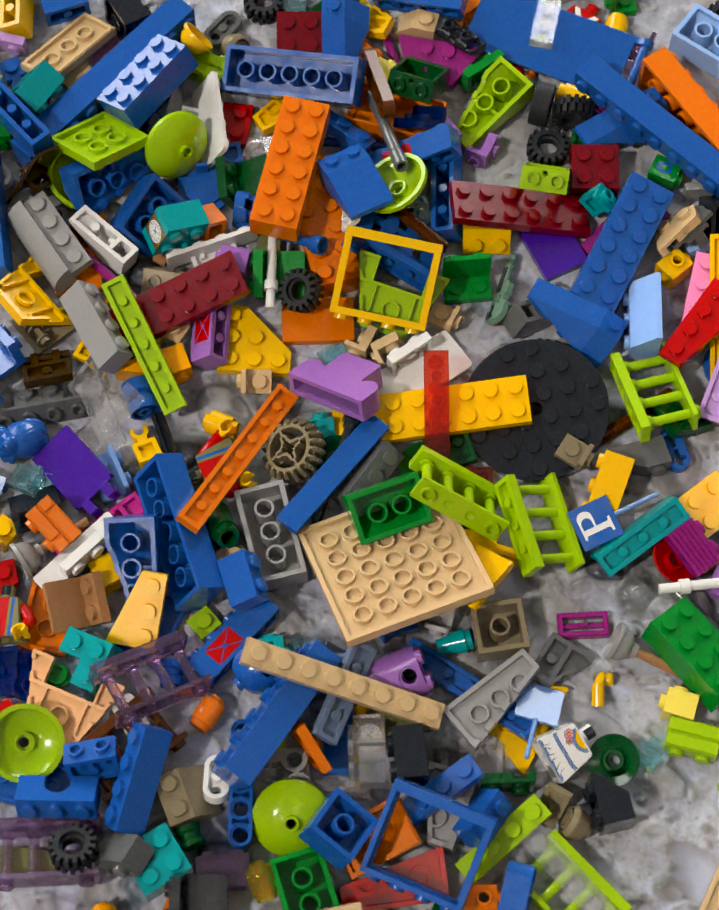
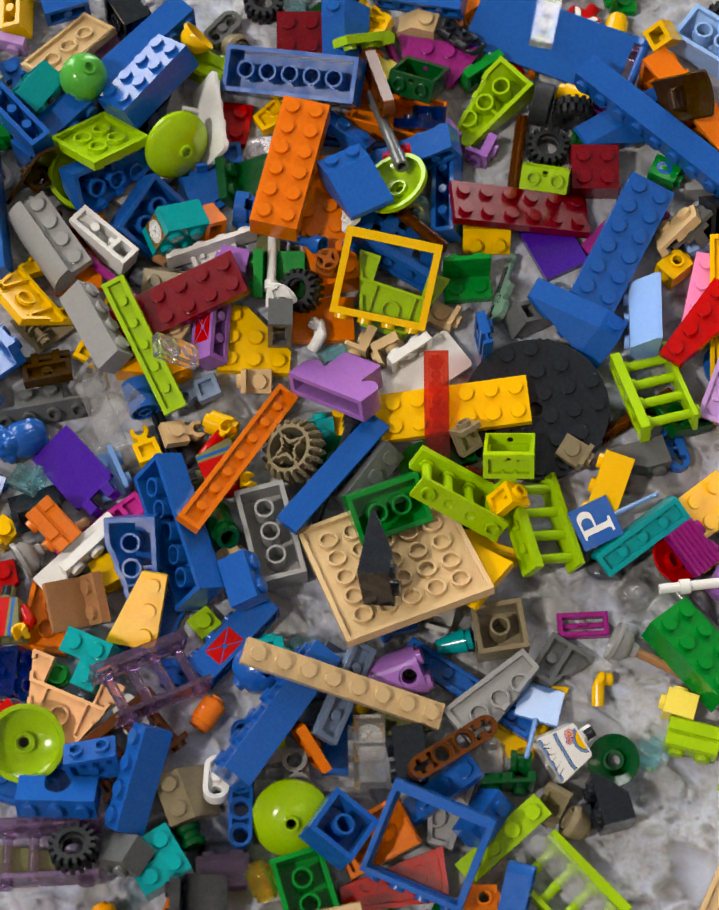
(83, 76): none -> bright green cylinder
(175, 351): none -> clear plate
(177, 434): none -> tan plate
(205, 390): none -> sand blue plate
(280, 290): none -> white tile
(280, 322): none -> dark grey brick
(319, 332): none -> white arm
(324, 257): none -> dark orange wheel
(365, 40): none -> lime hinge
(377, 568): none -> black slope
(450, 744): none -> reddish brown beam
(466, 436): none -> dark tan bracket
(482, 333): none -> blue plate
(507, 497): none -> yellow bracket
(517, 151): none -> reddish brown axle
(519, 764): none -> dark green wheel
(520, 451): none -> lime window
(598, 200): teal bracket -> none
(662, 34): none -> yellow brick
(686, 95): none -> dark brown shield

